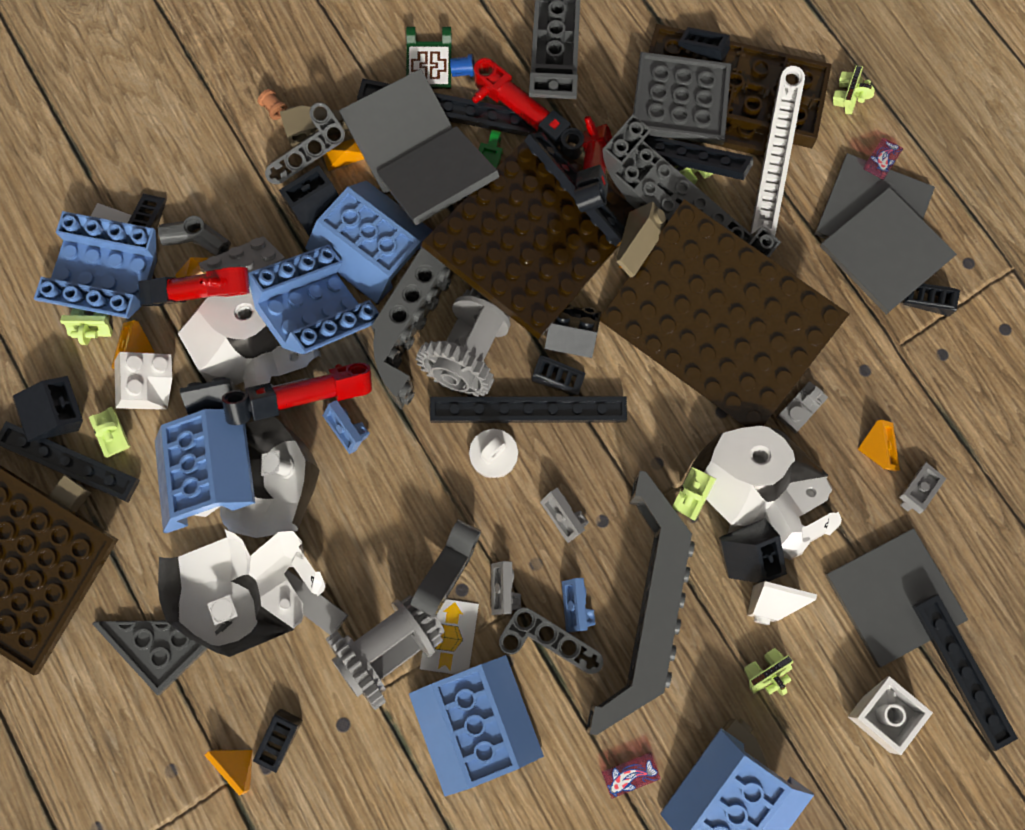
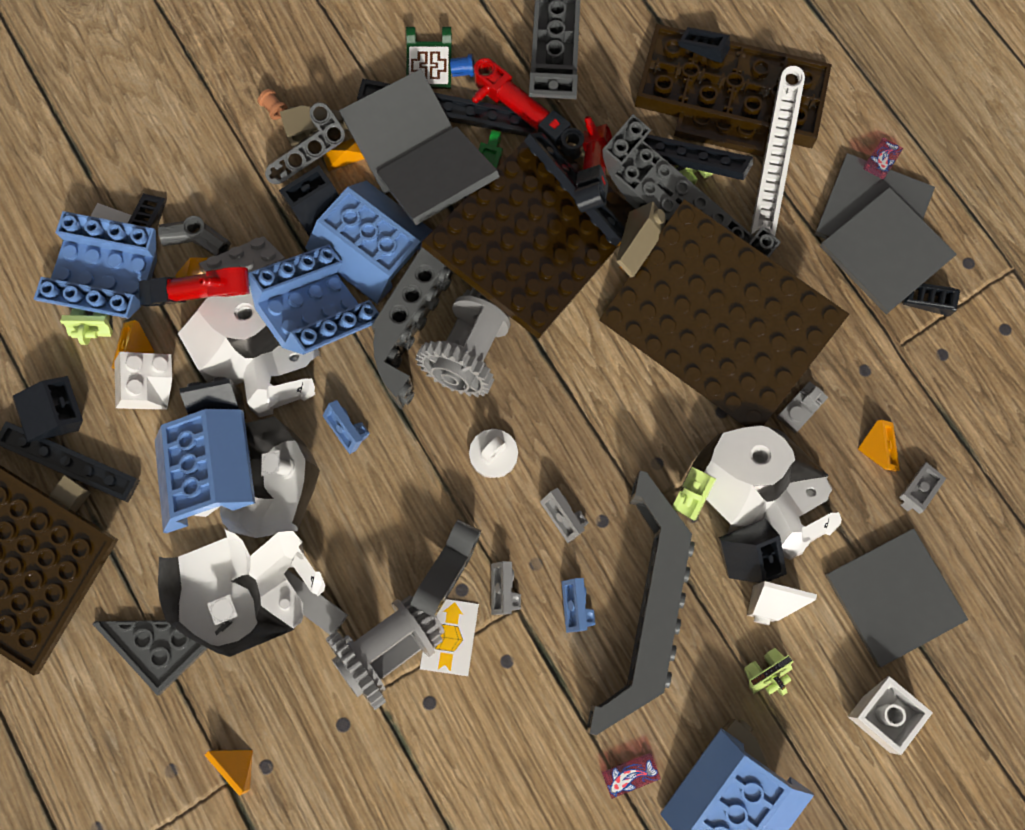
(109, 432): yellowish green hips -> none
(265, 401): red piece -> none
(288, 720): black slope -> none
(475, 726): medium blue slope -> none
(529, 409): black plate -> none
(553, 645): dark grey beam -> none
(561, 368): black slope -> none
(574, 331): slope -> none
(682, 97): dark grey tile -> none
(856, 89): yellowish green hips -> none
(965, 672): black plate -> none

